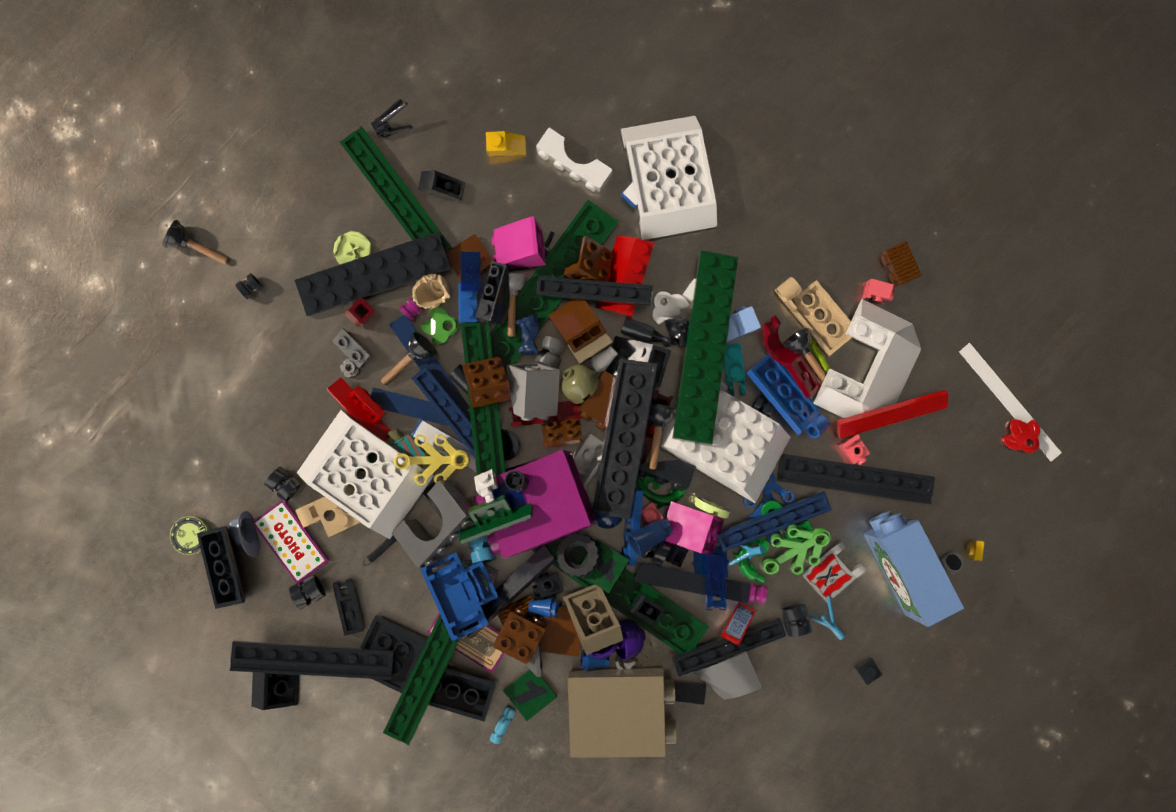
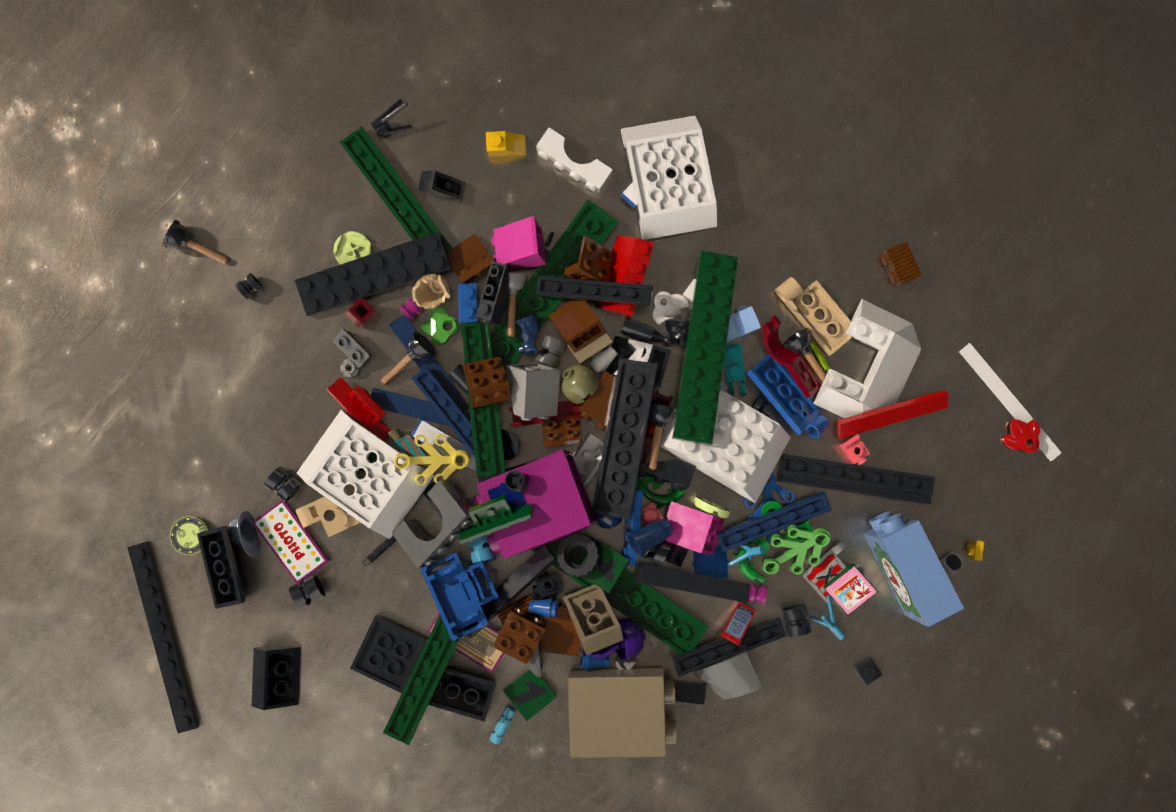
(163, 637): none -> black plate
(311, 660): black plate -> none
(348, 607): black plate -> none
(470, 271): clear blue plate -> none
(485, 484): white plate -> none
(647, 608): black slope -> none
(715, 581): clear blue plate -> none
(850, 589): none -> tile
(878, 291): coral brick -> none

